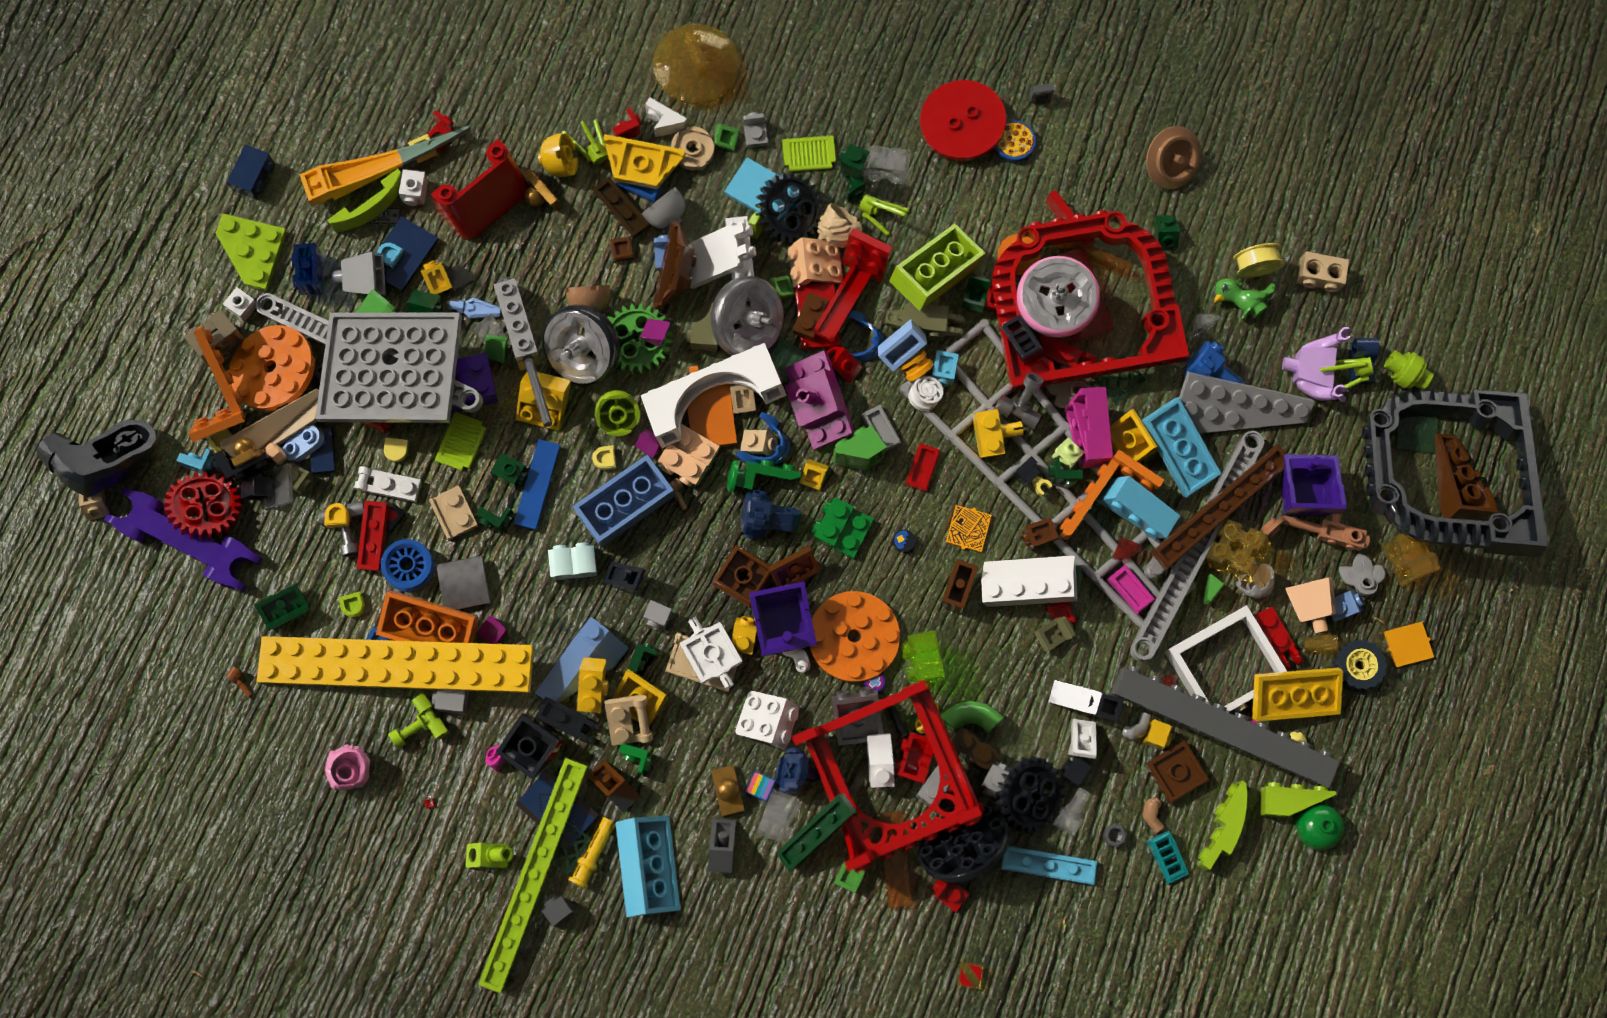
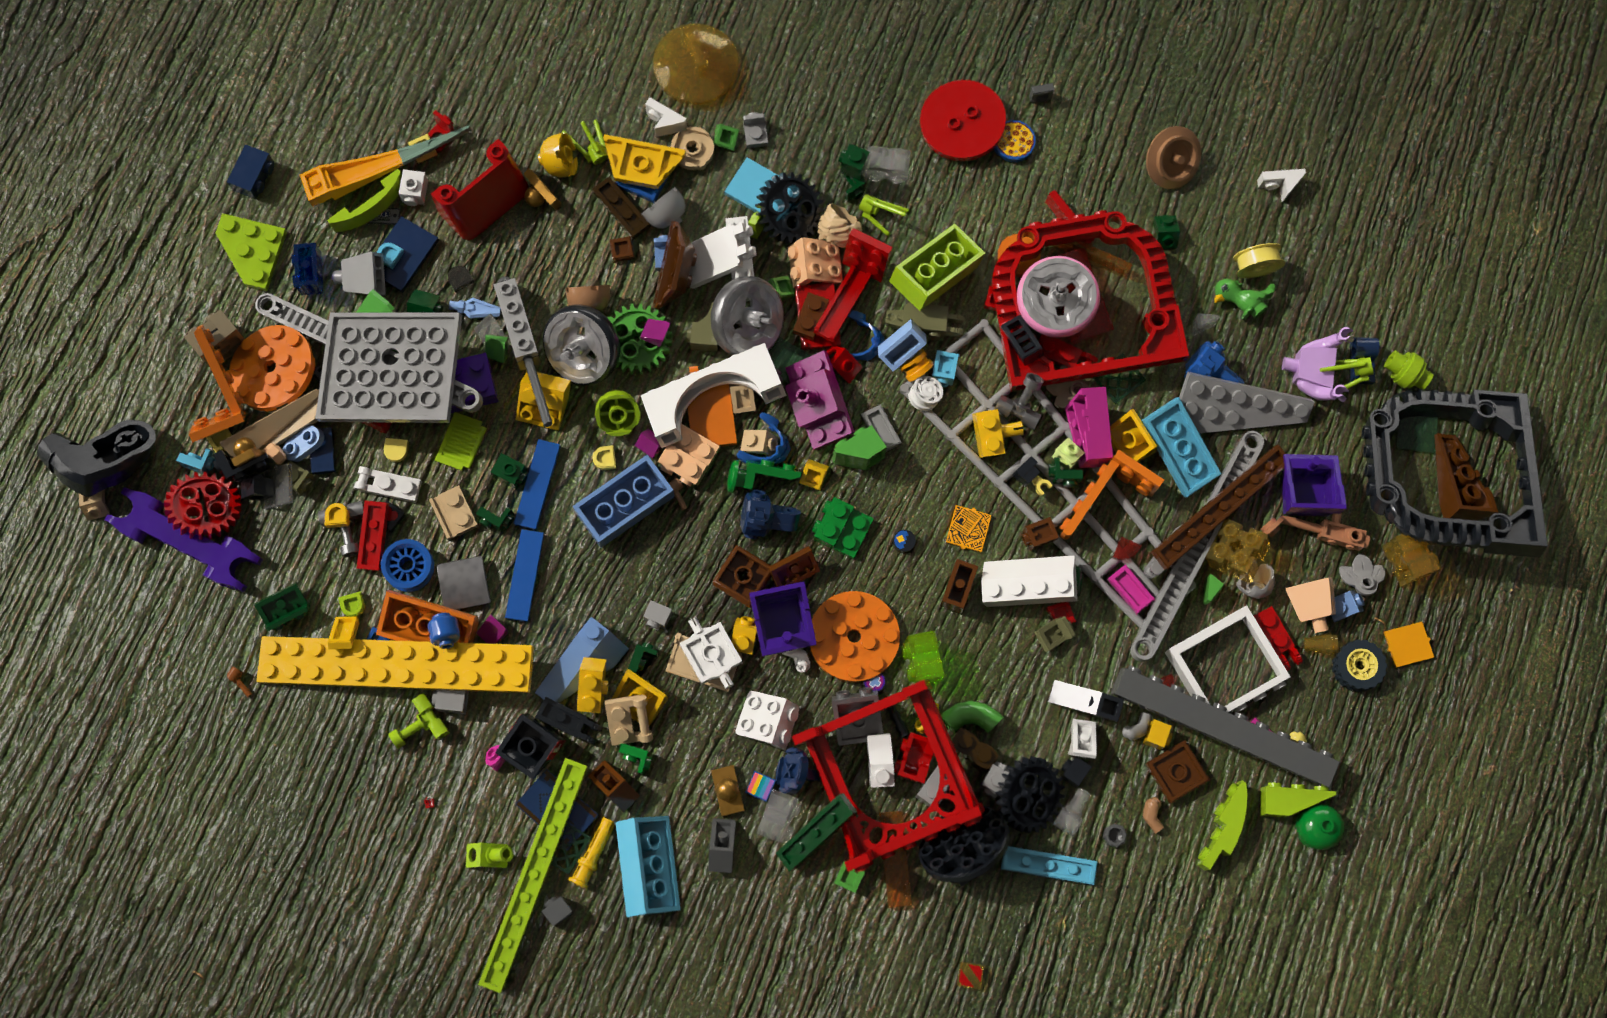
(243, 309): white plate -> none
(343, 632): none -> yellow tile
(347, 768): bright pink hair -> none
(435, 277): yellow bracket -> none
(443, 630): none -> blue head
(524, 576): none -> blue tile
(572, 562): light aqua brick -> none
(624, 577): black slope -> none
(630, 128): red bracket -> none
(809, 153): lime window -> none
(922, 467): red tile -> none
(950, 894): red bracket -> none
(976, 293): dark green bracket -> none
(1138, 506): medium azure wedge -> none
(1152, 844): teal slope -> none
(1285, 179): none -> white slope
(1297, 694): yellow plate -> none
(1322, 266): tan brick -> none

